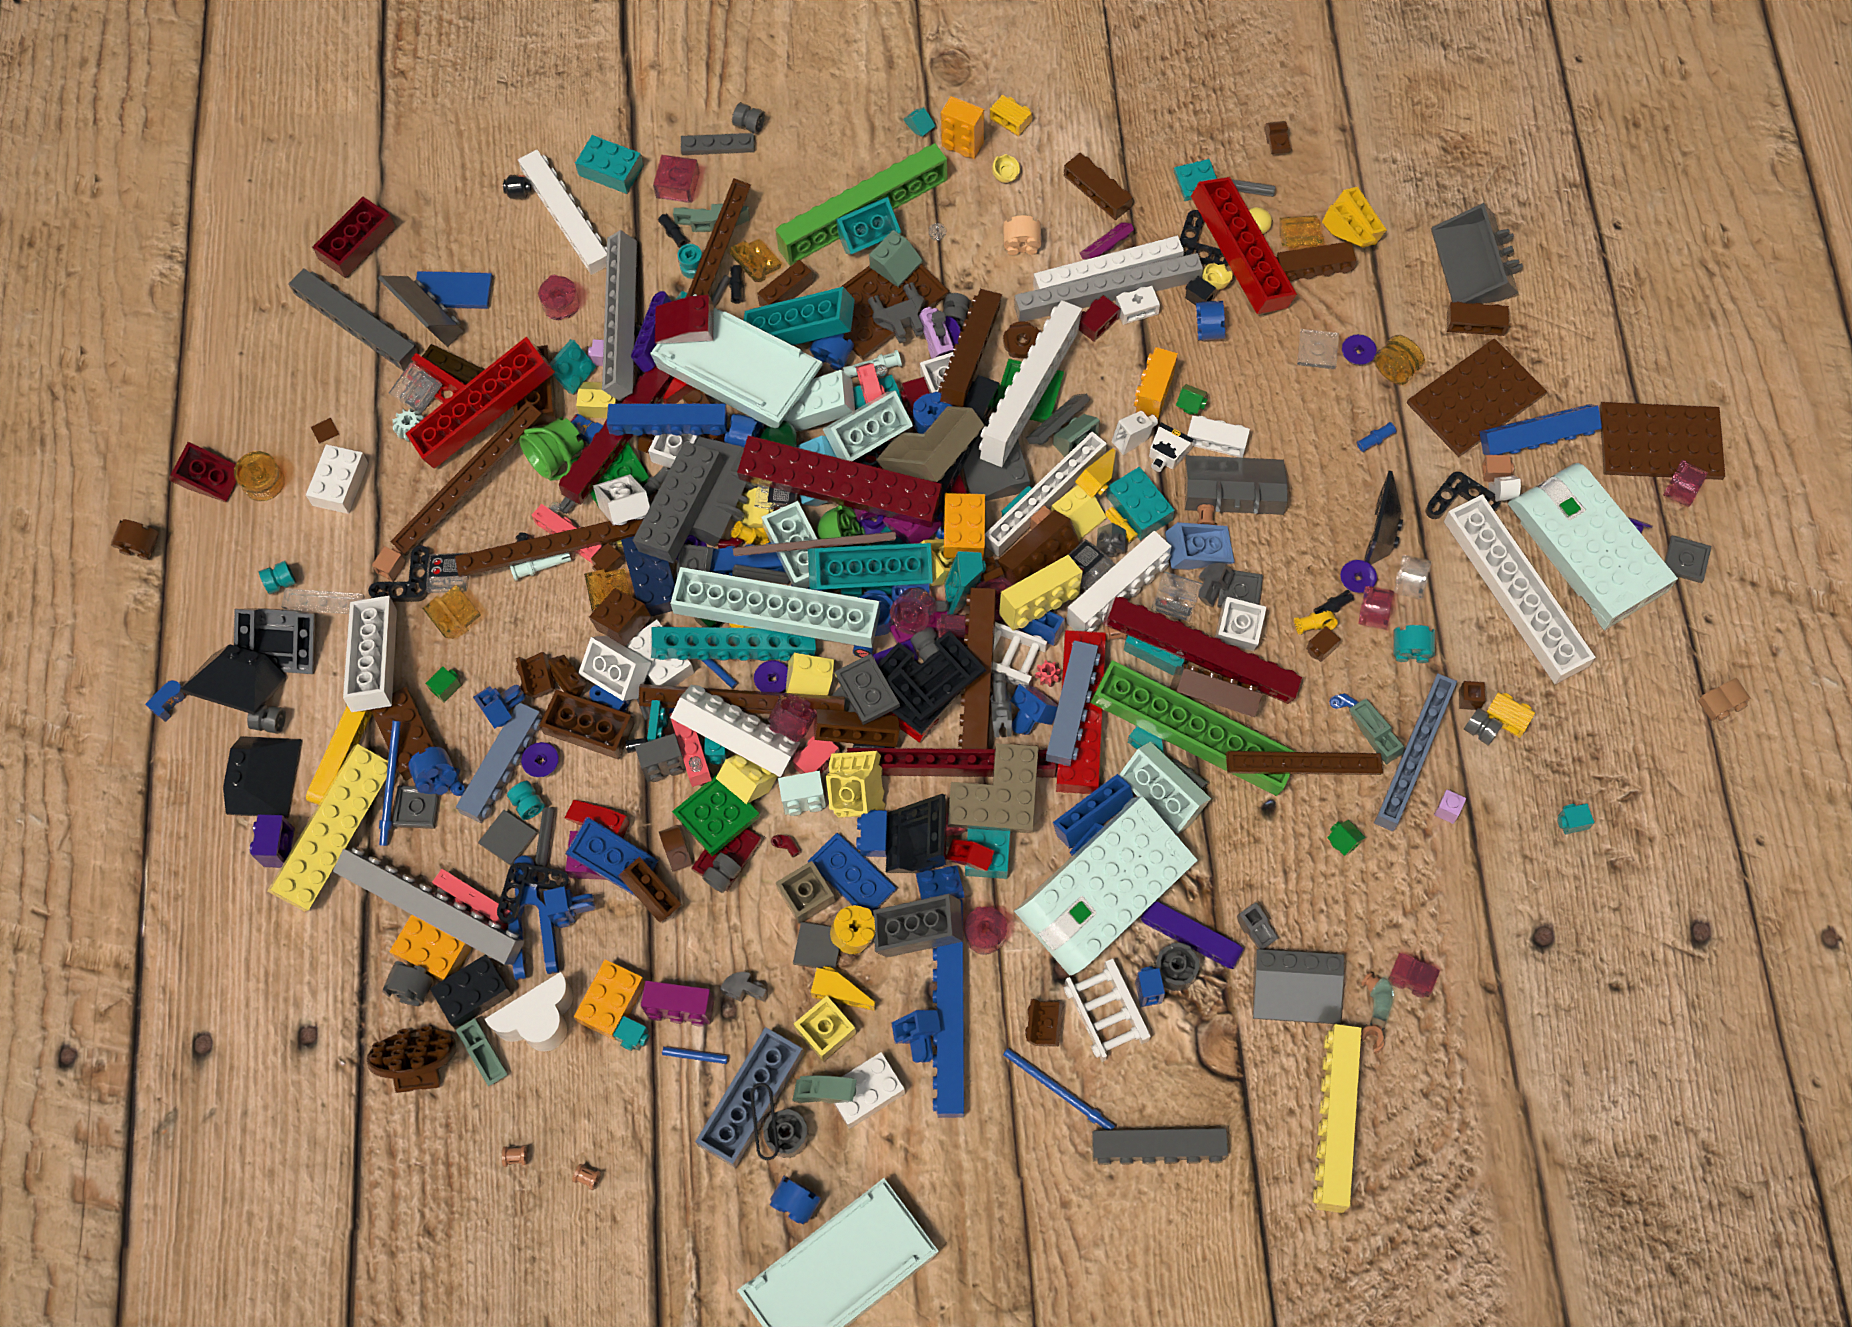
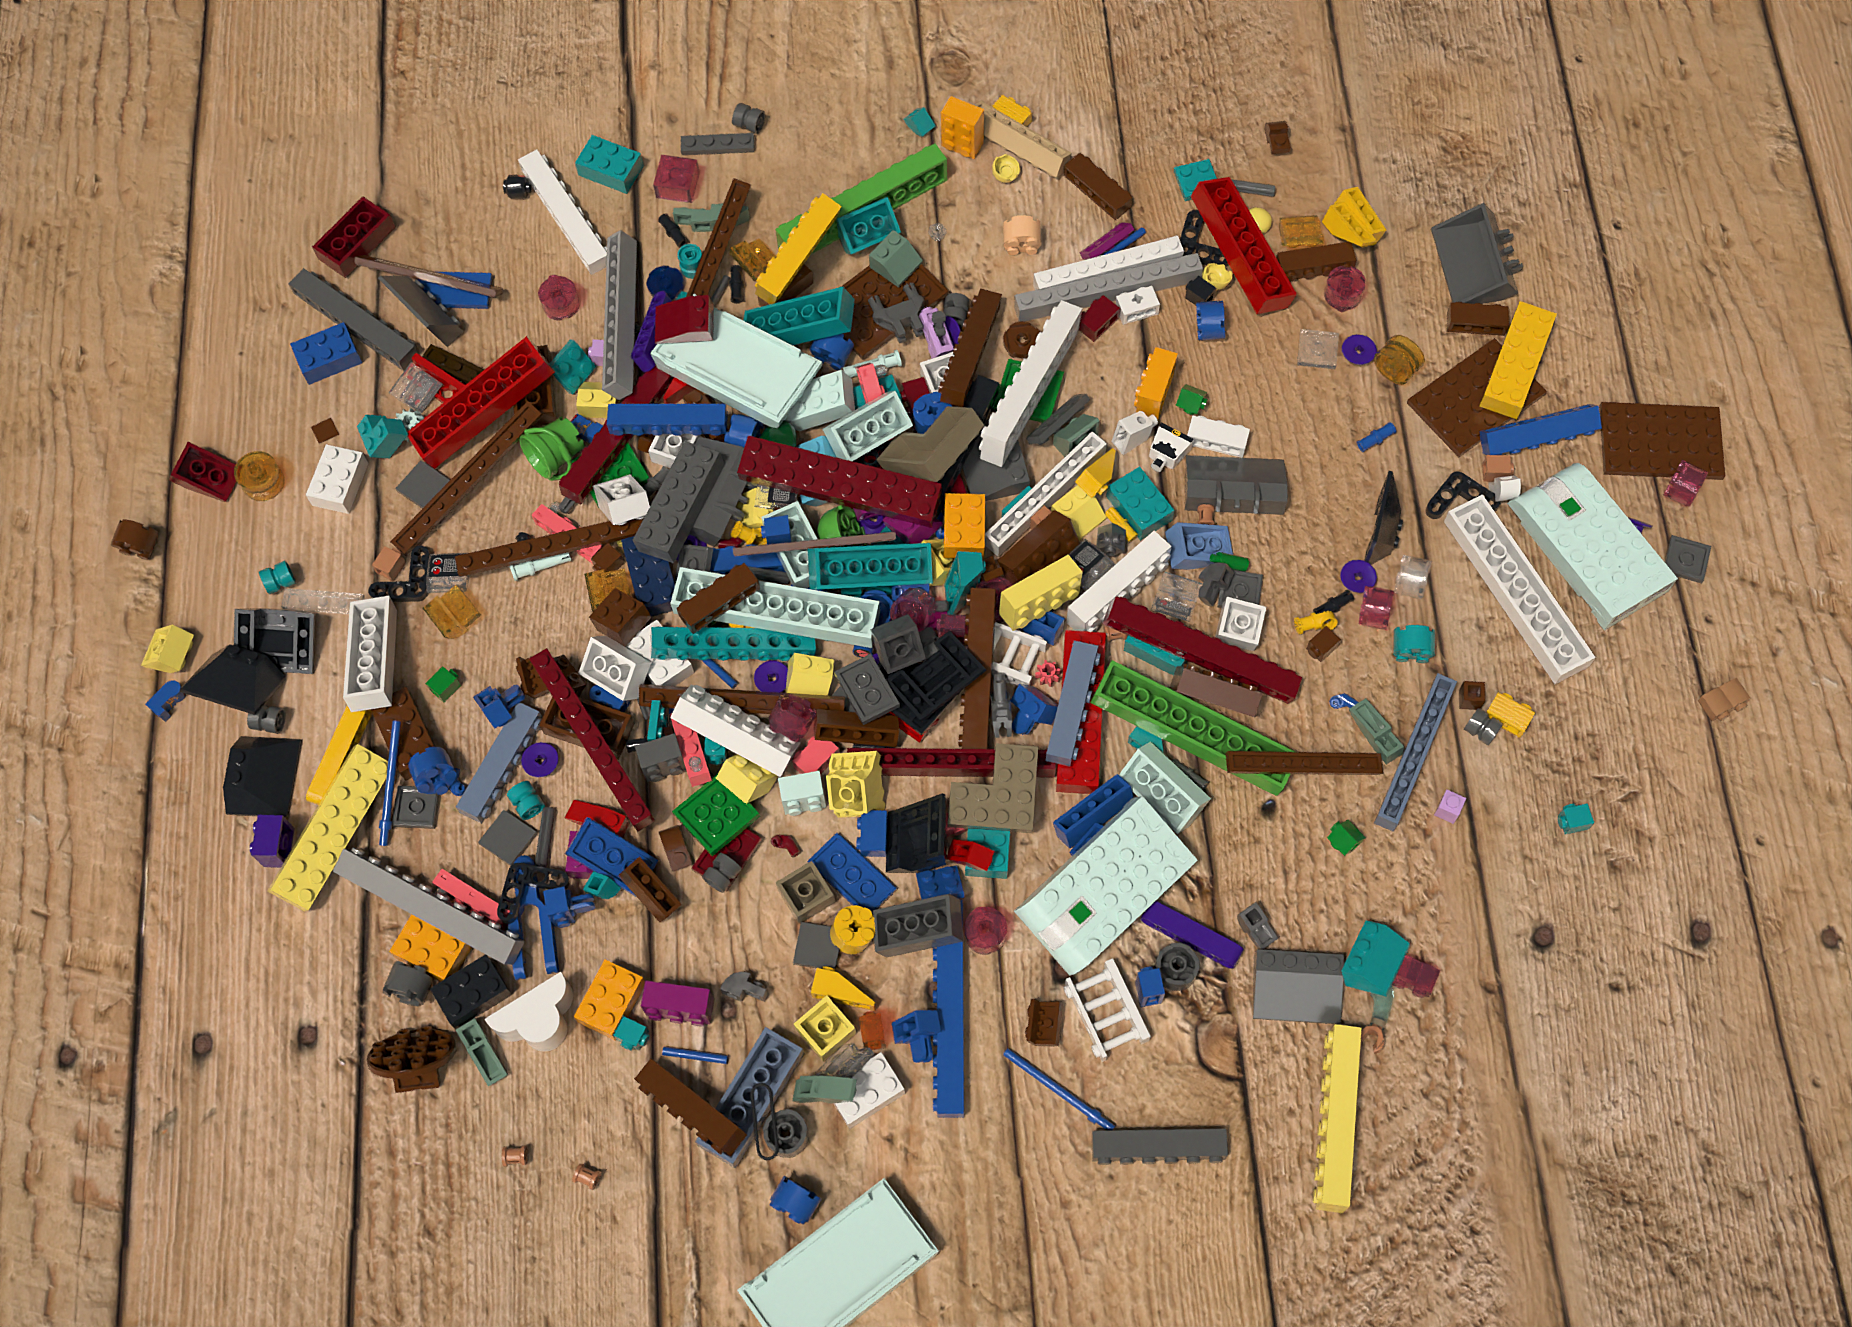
(168, 649): none -> light yellow slope
(326, 353): none -> blue brick
(381, 435): none -> teal brick
(421, 484): none -> dark grey tile
(427, 275): none -> reddish brown tile
(592, 740): none -> dark red brick
(601, 886): none -> teal brick
(665, 279): none -> clear blue tile
(690, 1107): none -> reddish brown brick
(718, 598): none -> reddish brown brick
(776, 529): none -> blue brick
(797, 250): none -> yellow brick
(845, 1061): none -> clear slope
(872, 1030): none -> clear orange brick
(898, 644): none -> flat silver brick
(1023, 141): none -> tan brick
(1124, 243): none -> blue bar
(1234, 562): none -> green cylinder
(1344, 288): none -> clear pink brick
(1375, 959): none -> teal slope
(1518, 360): none -> yellow brick

